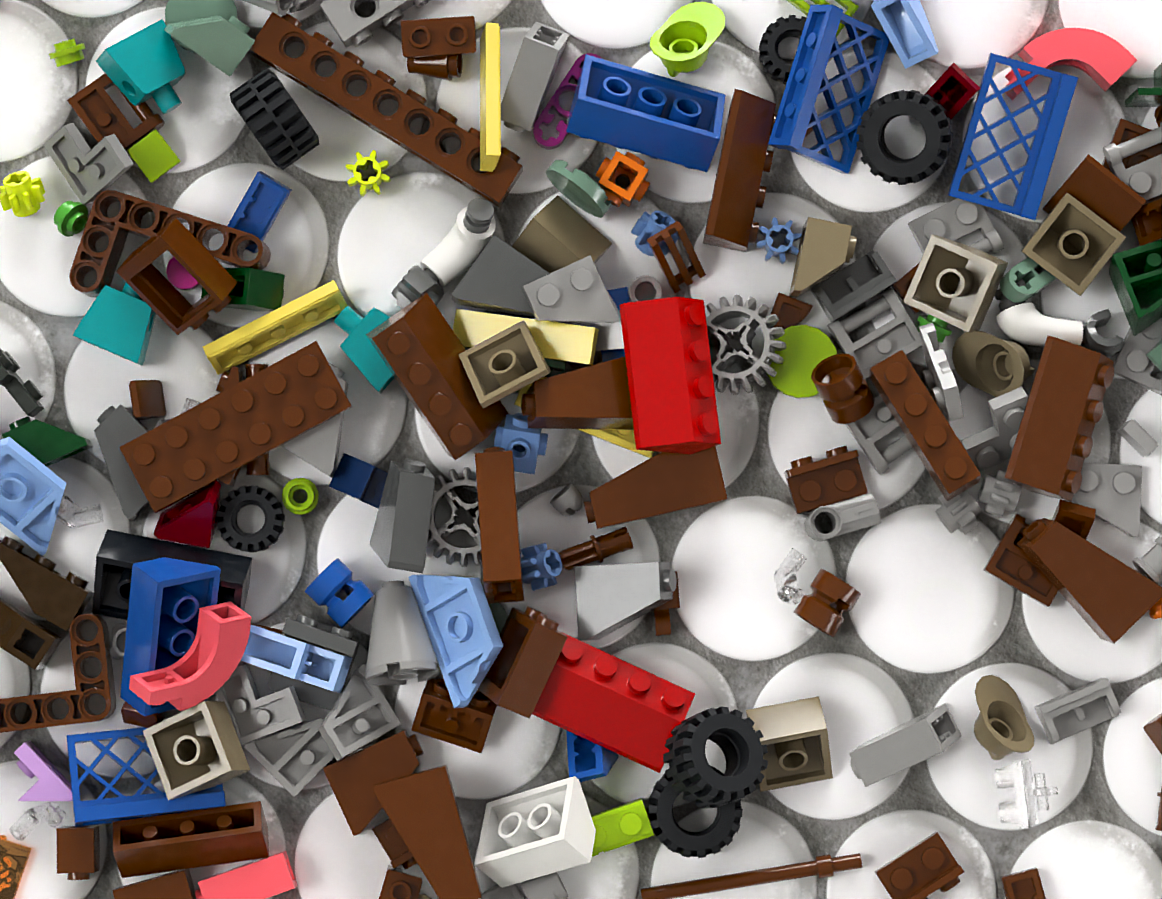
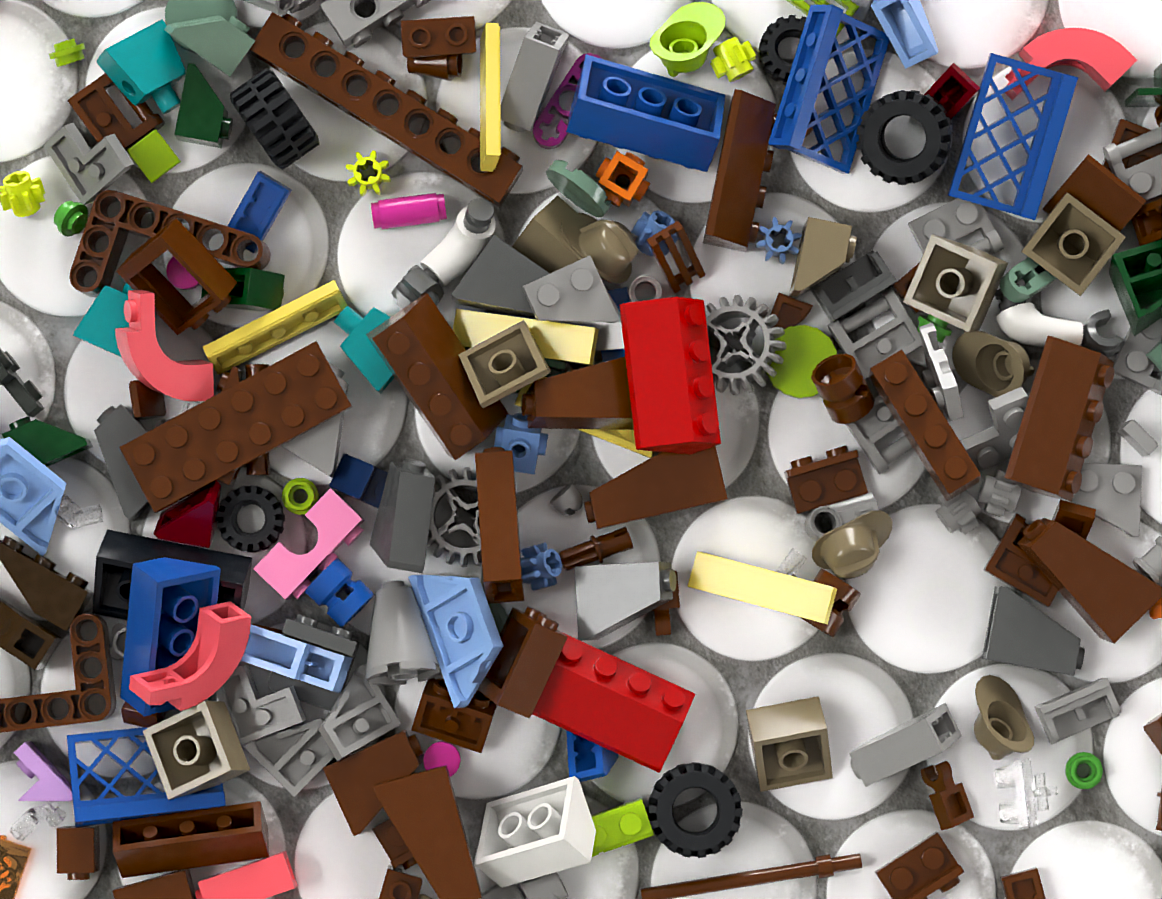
(147, 362): none -> coral arch
(201, 114): none -> dark green slope
(335, 525): none -> bright pink arch
(408, 211): none -> dark pink piece
(442, 754): none -> dark pink tile
(606, 242): none -> dark tan piece
(733, 59): none -> neon yellow gear
(741, 750): black tyre -> none
(762, 587): none -> light yellow tile
(853, 546): none -> dark tan piece
(949, 799): none -> reddish brown plate
(1028, 637): none -> dark grey slope
(1092, 778): none -> bright green plate

